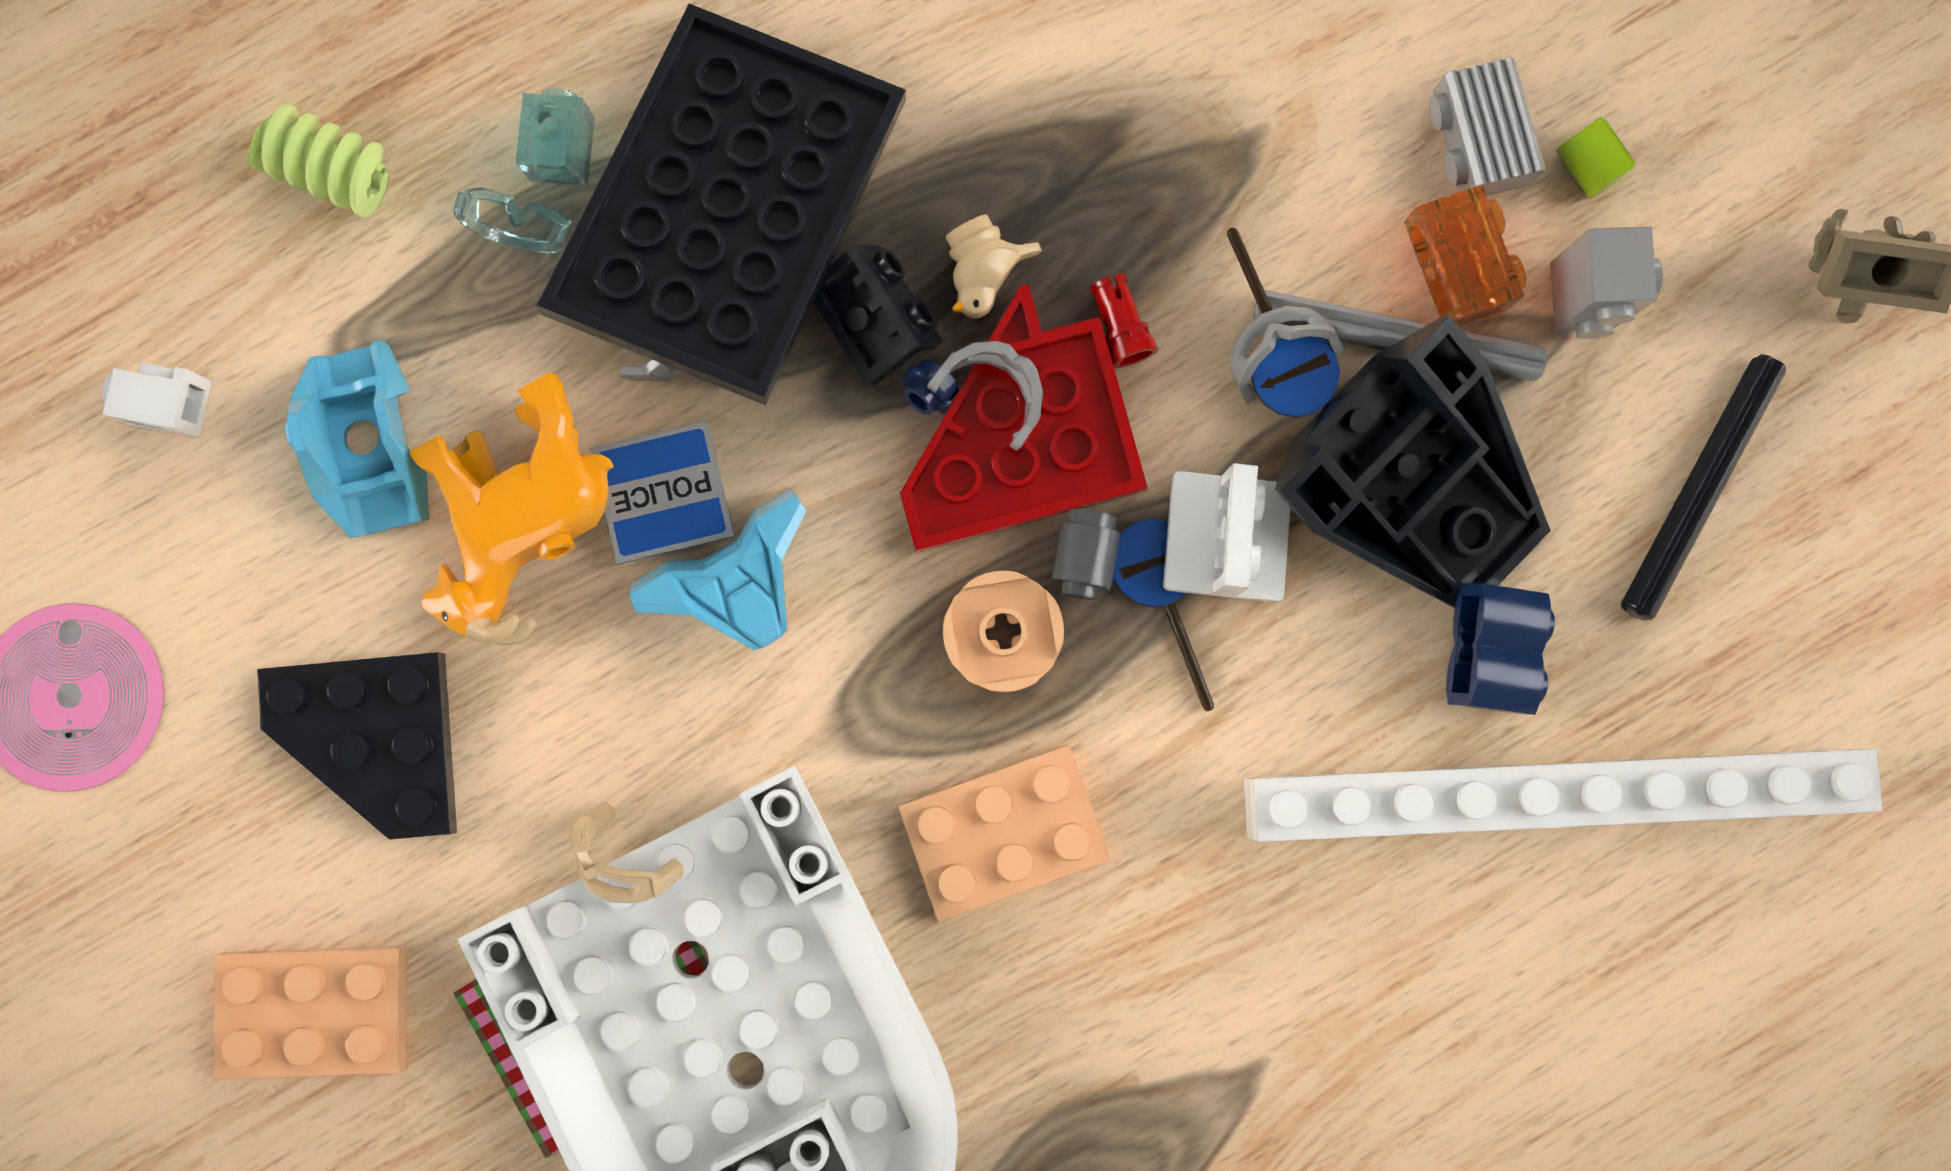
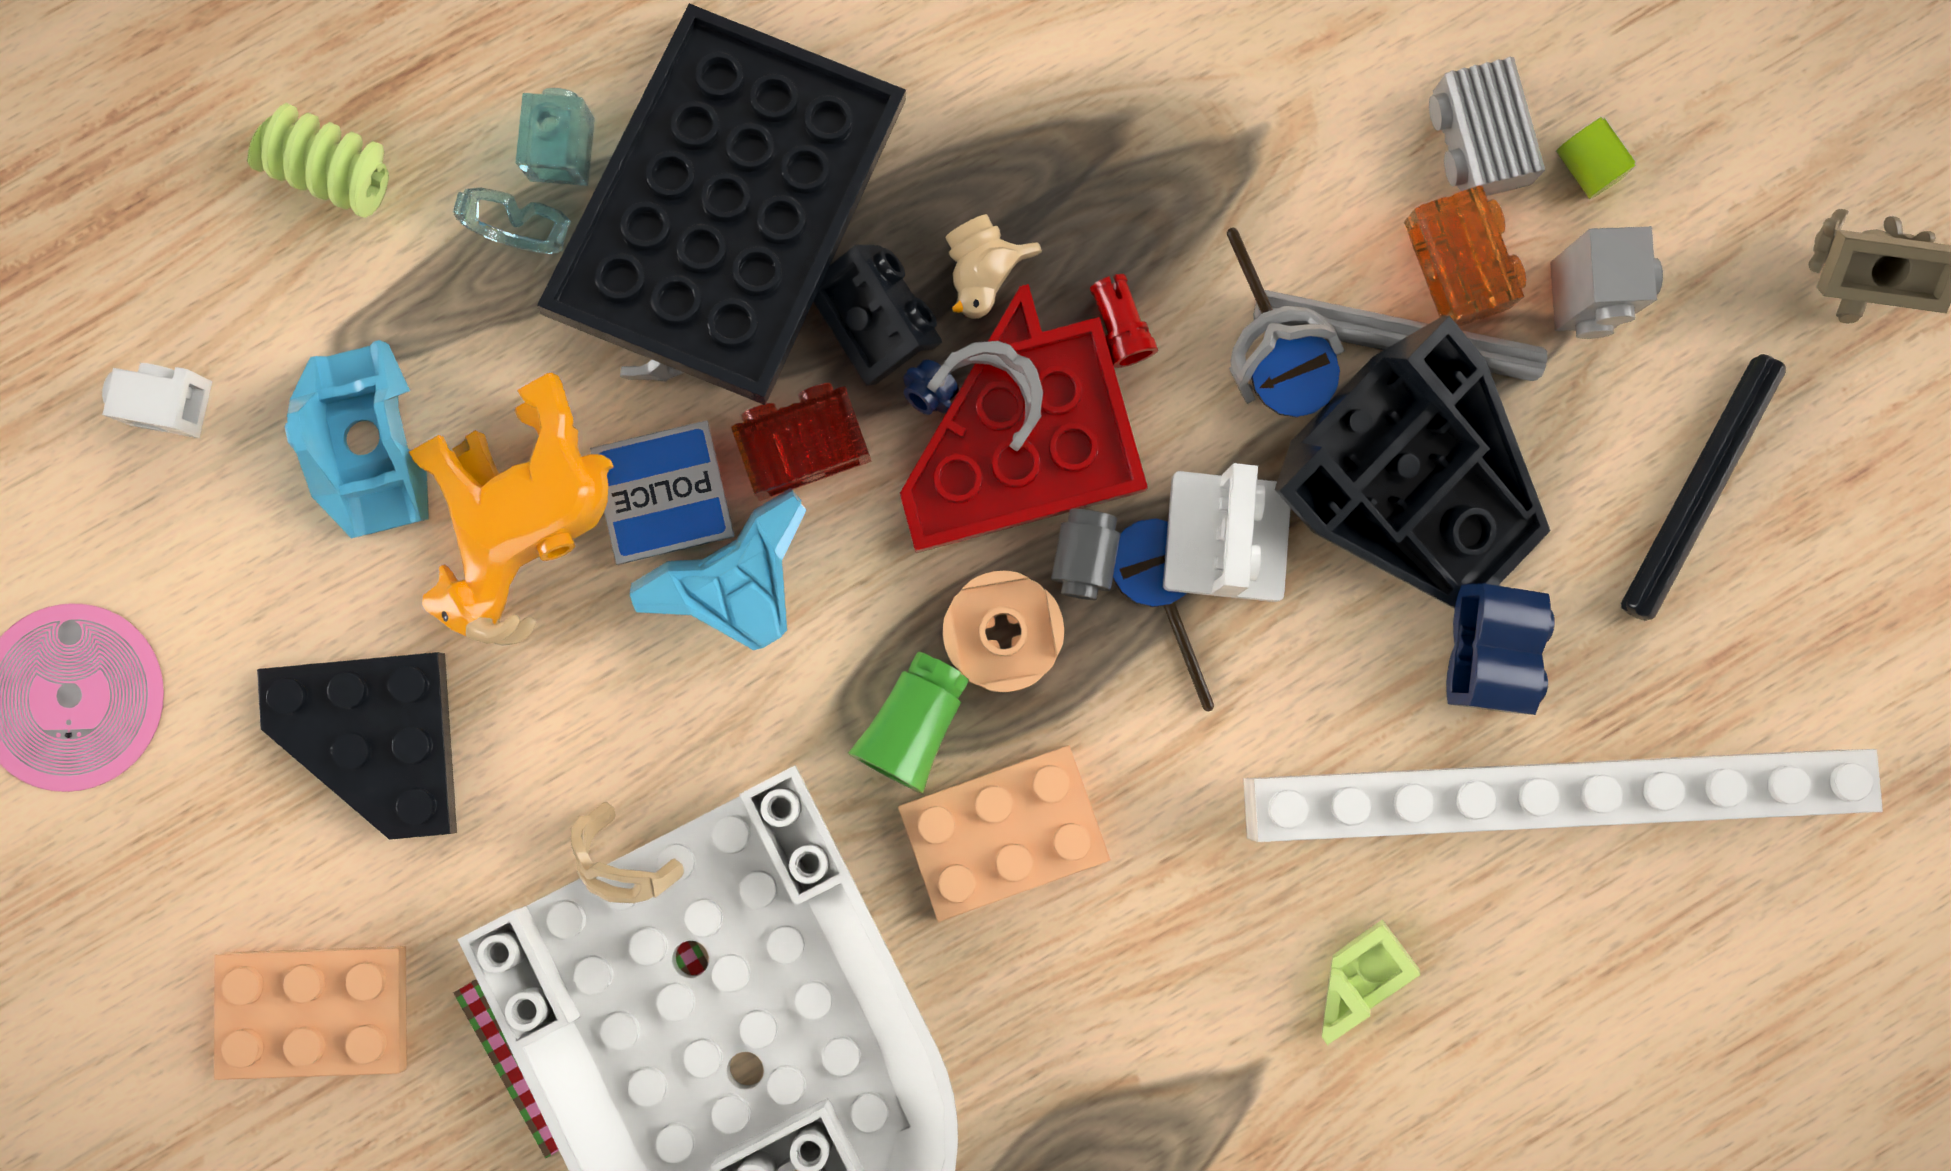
(800, 441): none -> clear red brick
(912, 722): none -> bright green plant
(1362, 977): none -> yellowish green slope

